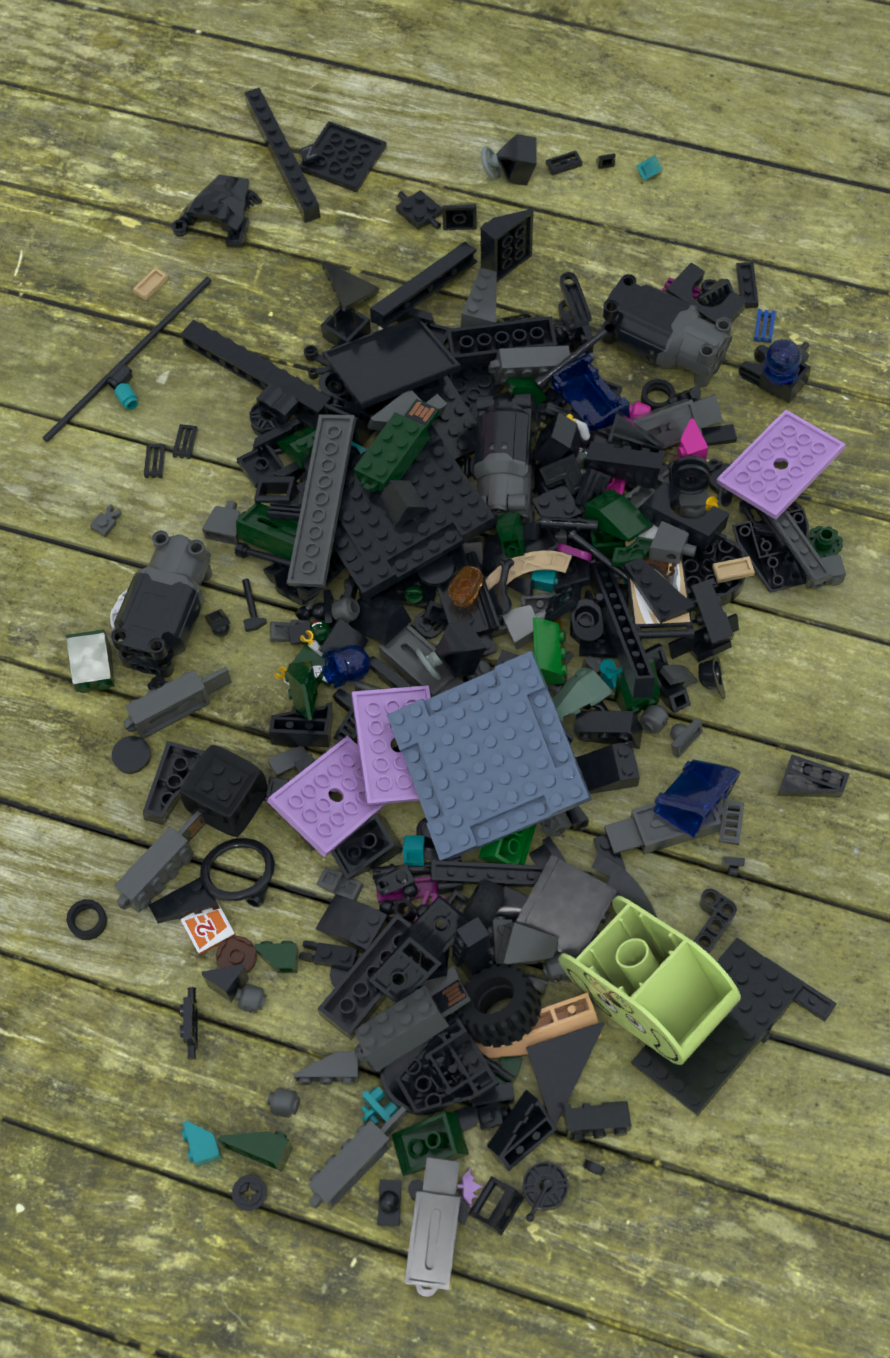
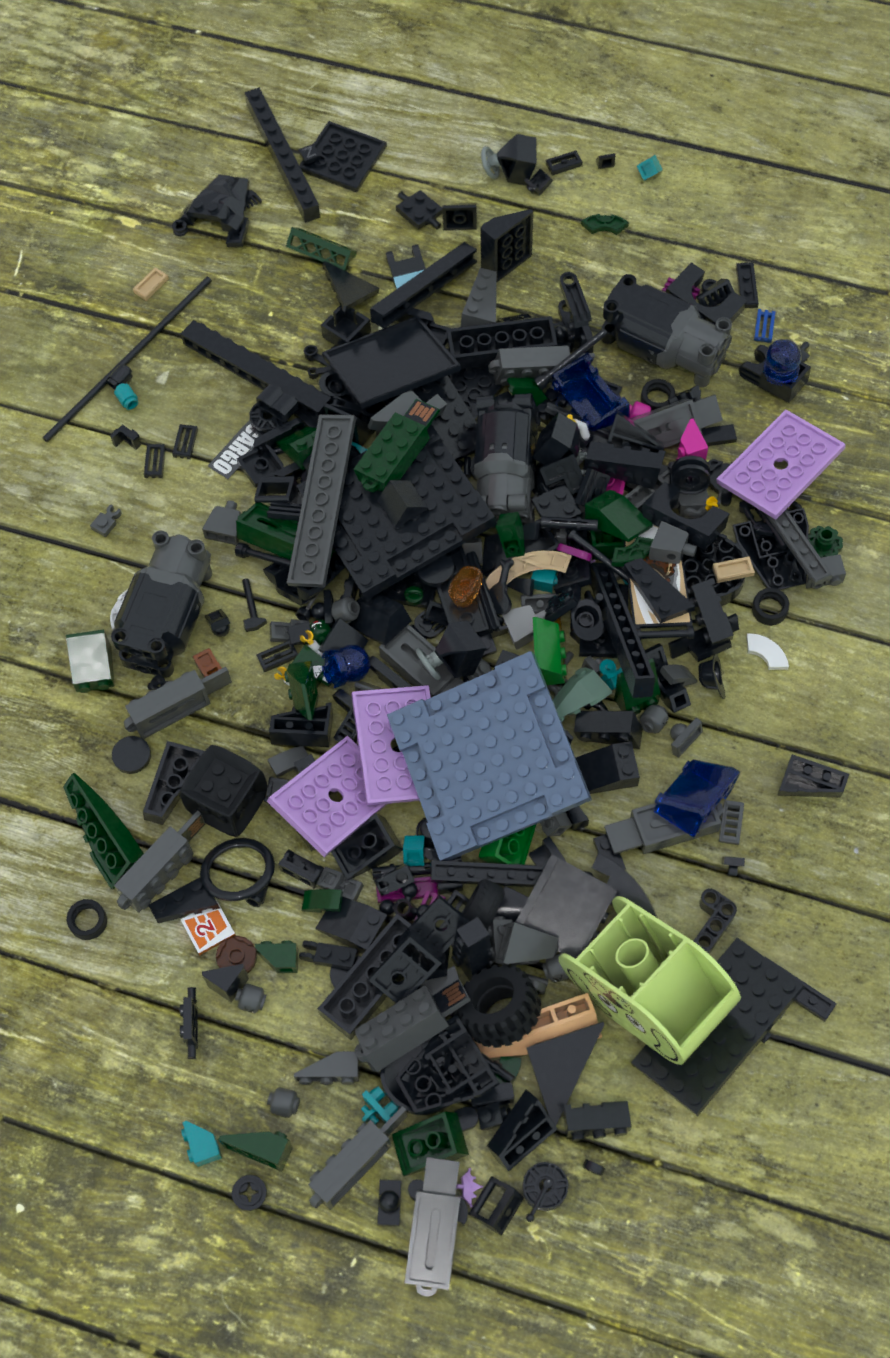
(110, 841): none -> dark green wedge
(124, 434): none -> black bracket
(206, 662): none -> dark orange slope
(242, 443): none -> sticker
(278, 659): none -> black tile
(300, 868): none -> black hinge
(321, 900): none -> dark green slope
(324, 243): none -> dark green fence
(405, 269): none -> black flag
(538, 182): none -> black bracket
(604, 223): none -> dark green tile
(768, 651): none -> white tile
(771, 593): none -> black tyre

